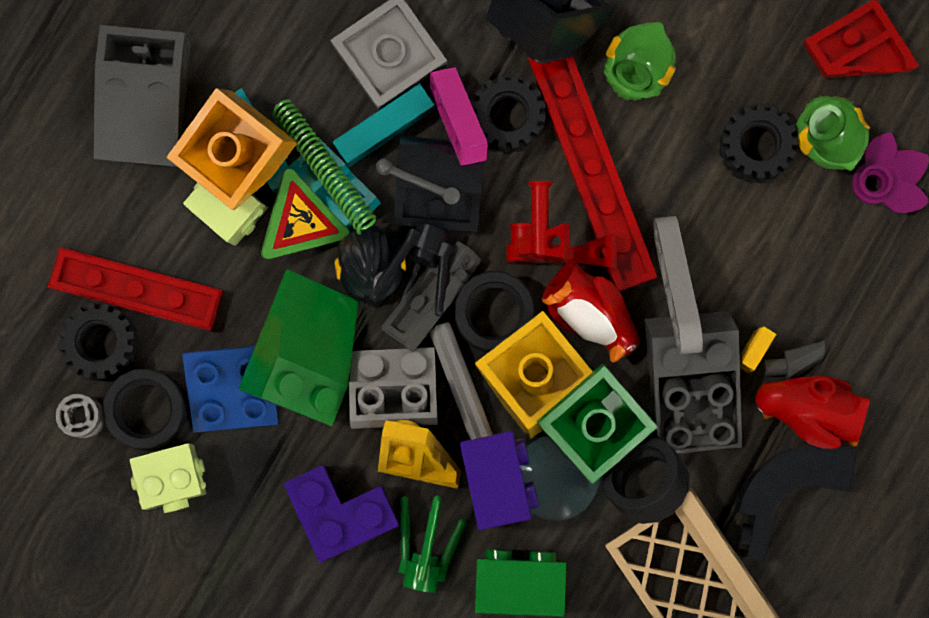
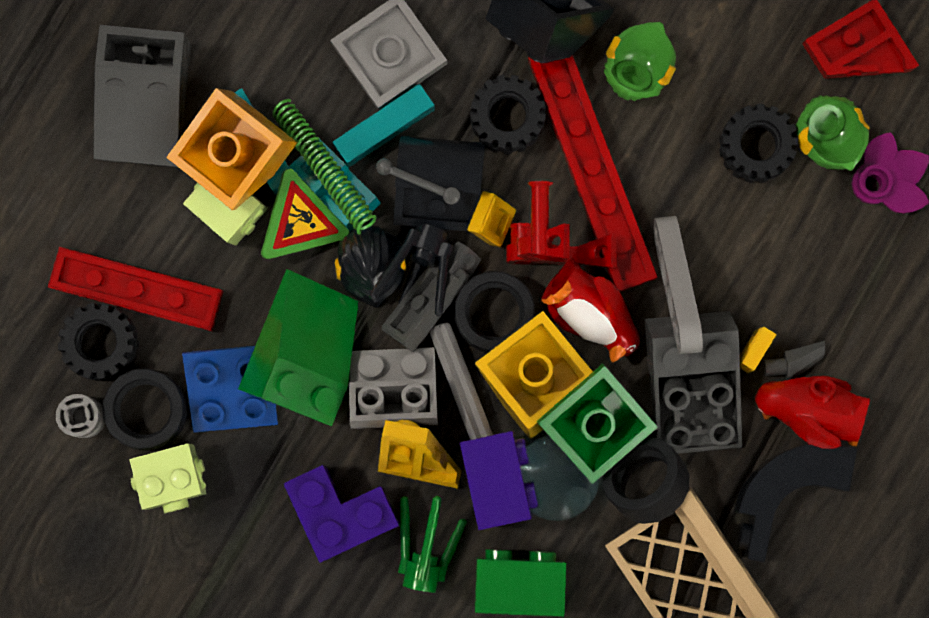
(458, 116): dark pink piece -> none
(491, 219): none -> yellow tile

